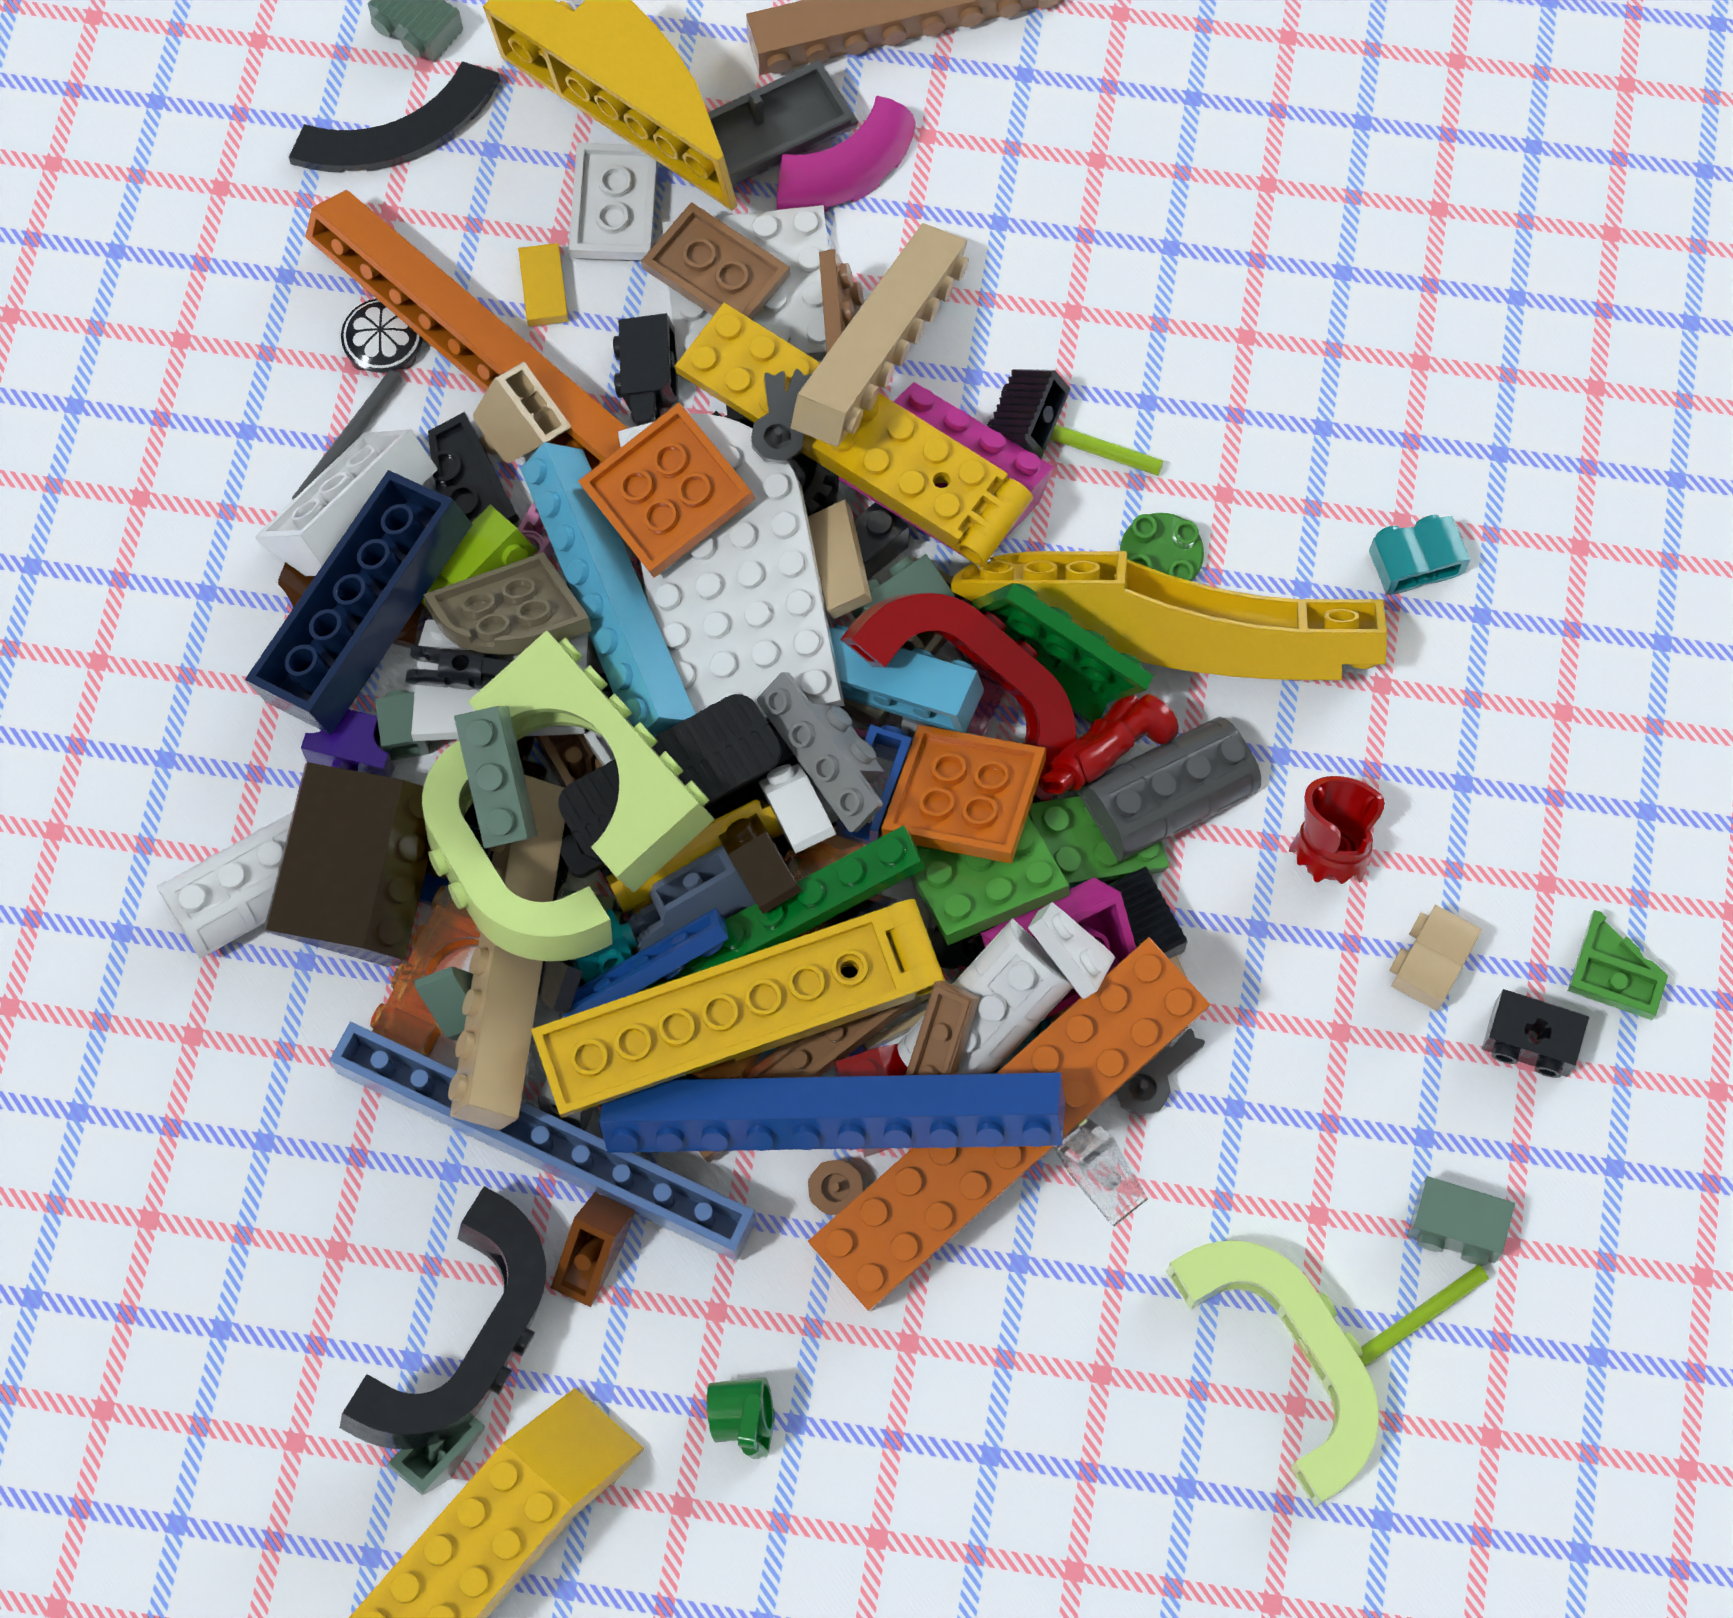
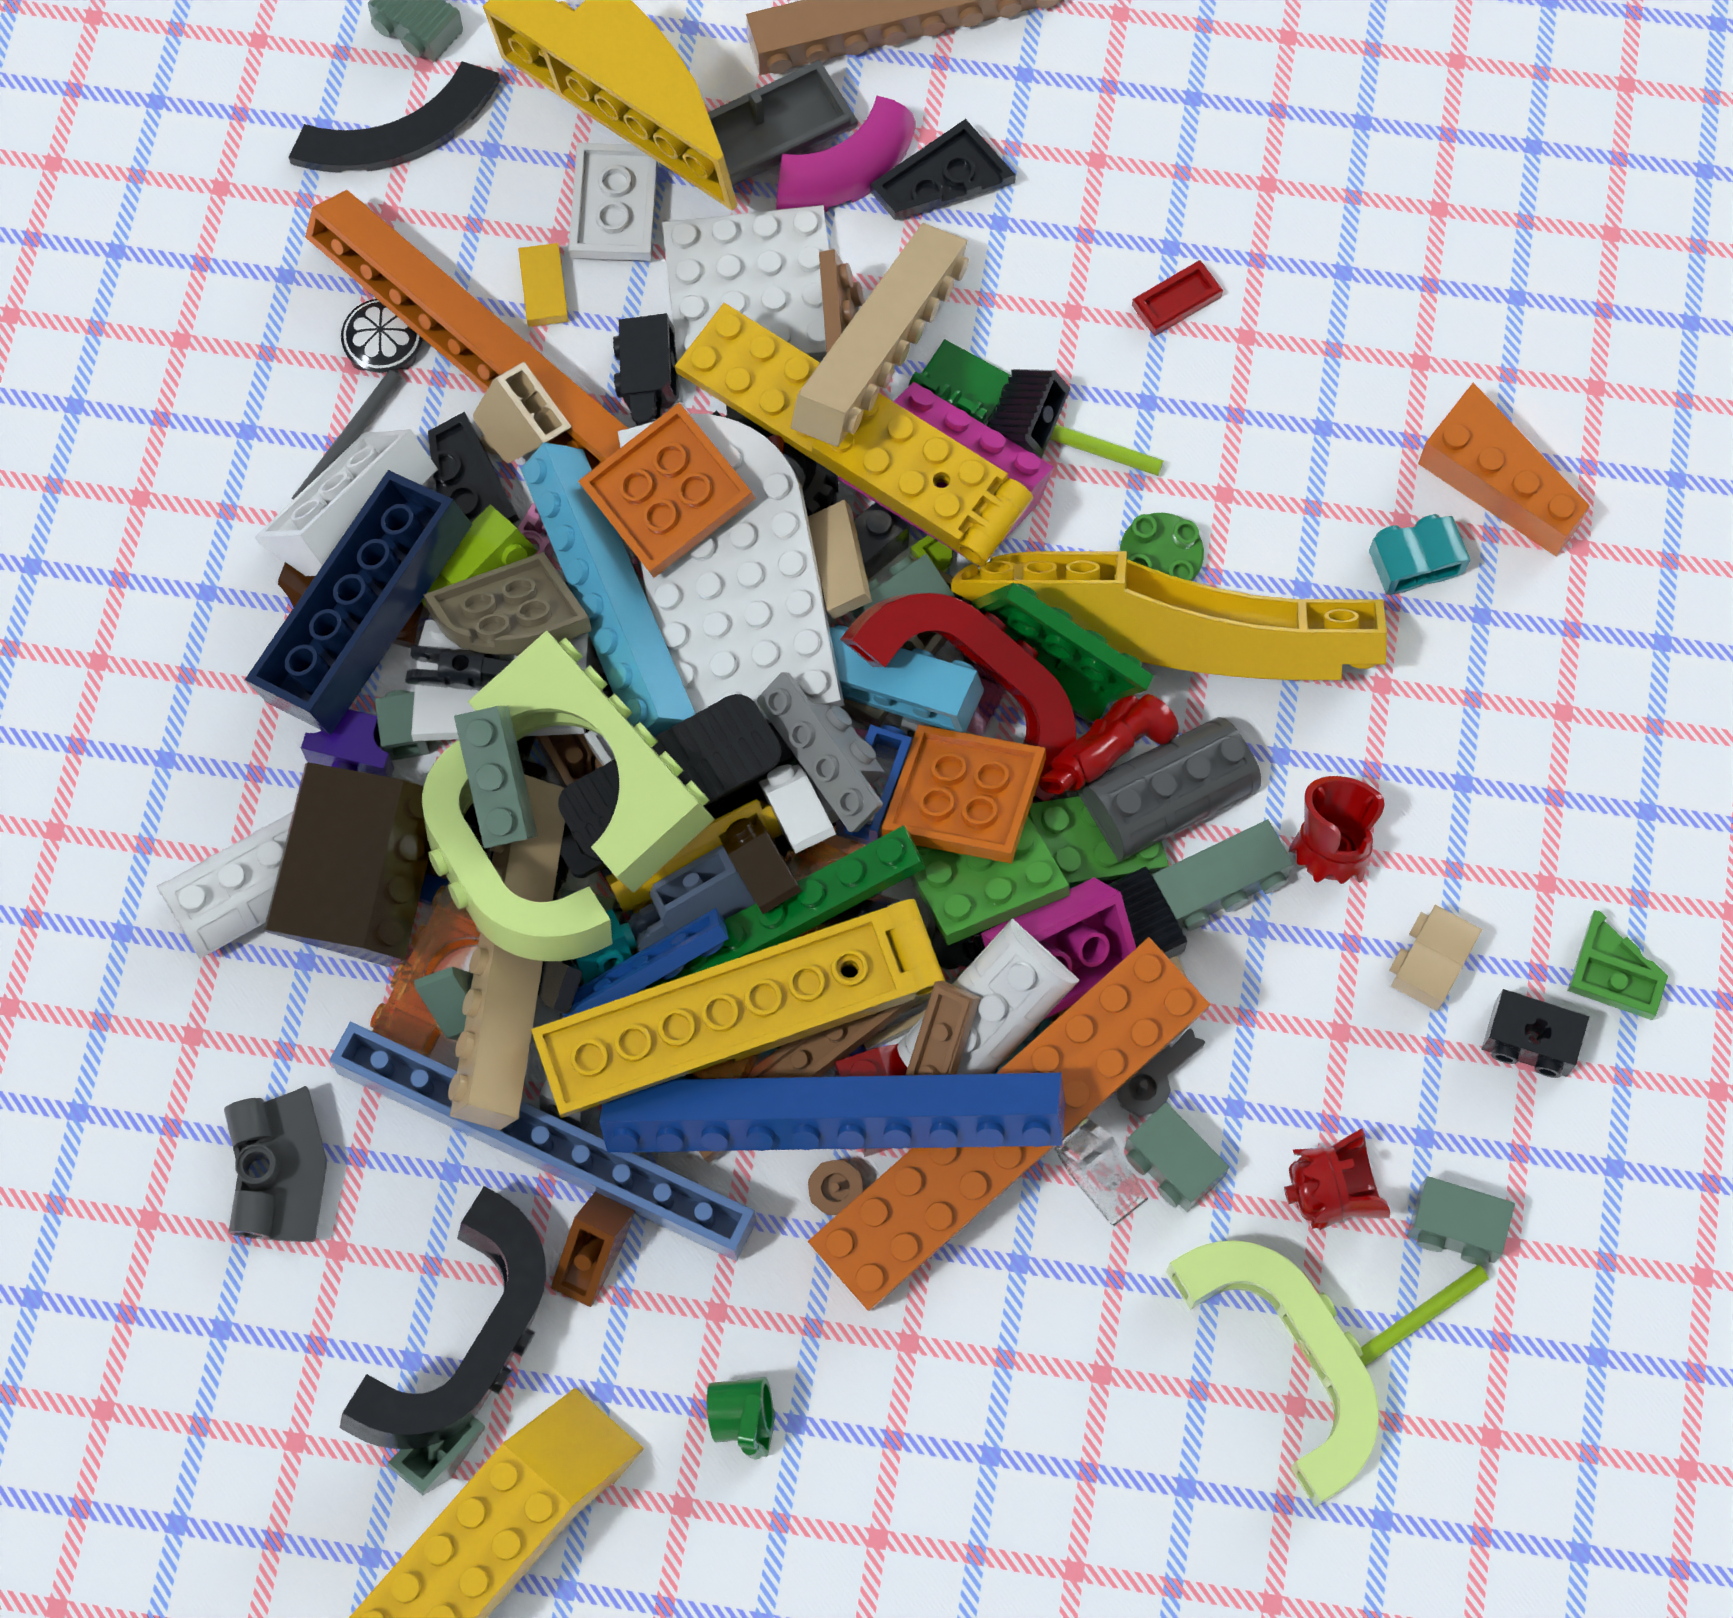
(289, 1196): none -> dark grey panel
(714, 264): medium nougat plate -> none
(772, 433): dark grey piece -> none
(937, 552): none -> lime tile
(941, 173): none -> black wing
(963, 381): none -> green hinge
(1072, 949): white wing -> none
(1175, 1158): none -> sand green brick
(1177, 297): none -> red tile
(1224, 875): none -> sand green brick
(1335, 1183): none -> red hat
(1503, 472): none -> orange wedge

